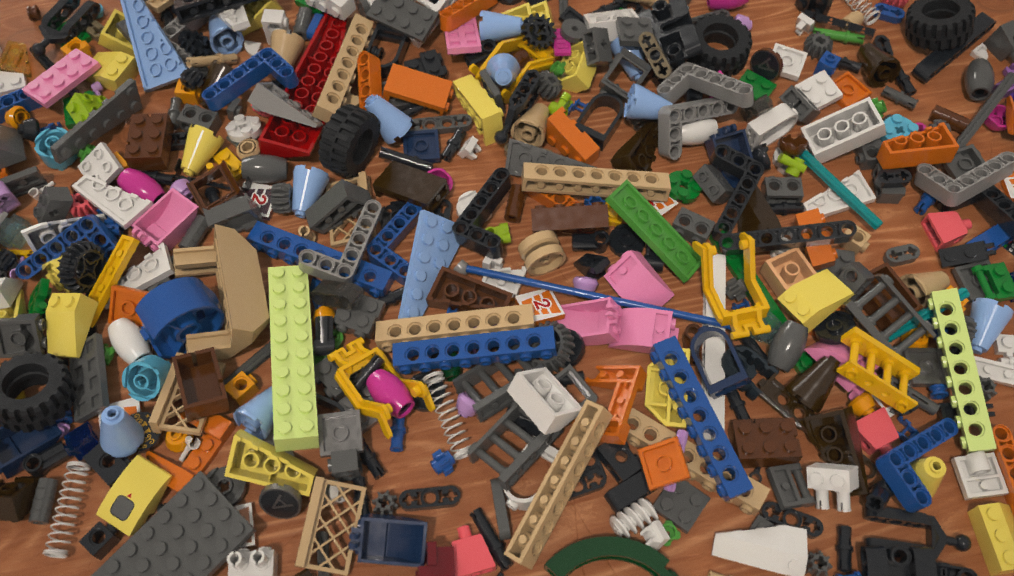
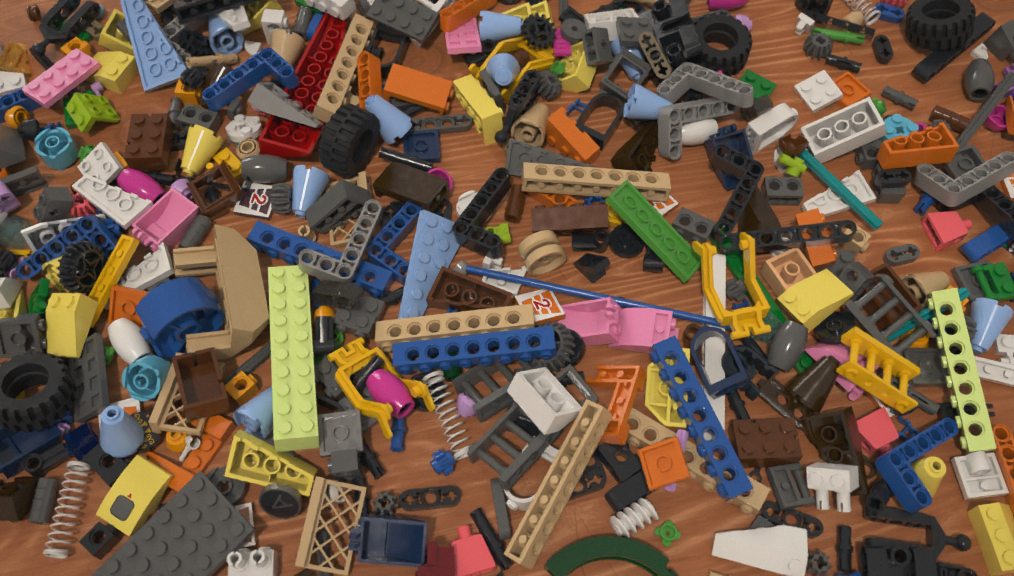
(34, 192): white hand -> none
(100, 121): dark grey wing -> none
(237, 214): dark grey piece -> none
(429, 63): black plate -> none
(453, 144): black pin -> none
(468, 147): white tile -> none
(565, 101): lime plate -> none
(585, 283): lavender cone -> none
(637, 280): bright pink piece -> none
(655, 535): white tile -> none
(682, 505): dark grey plate -> none
(686, 194): green plate -> none
(713, 184): dark grey brick -> none
(760, 155): black hair -> none
(766, 63): black tile -> none
(787, 208): black pin -> none
(792, 61): white plate -> none
(798, 100): dark grey brick -> none
(828, 62): blue brick -> none
(863, 404): light orange cone -> none
(878, 65): dark brown cone -> none
(904, 81): black pin -> none
(938, 391): blue bush -> none
(965, 254): black hinge -> none
(988, 388): dark grey gear -> none

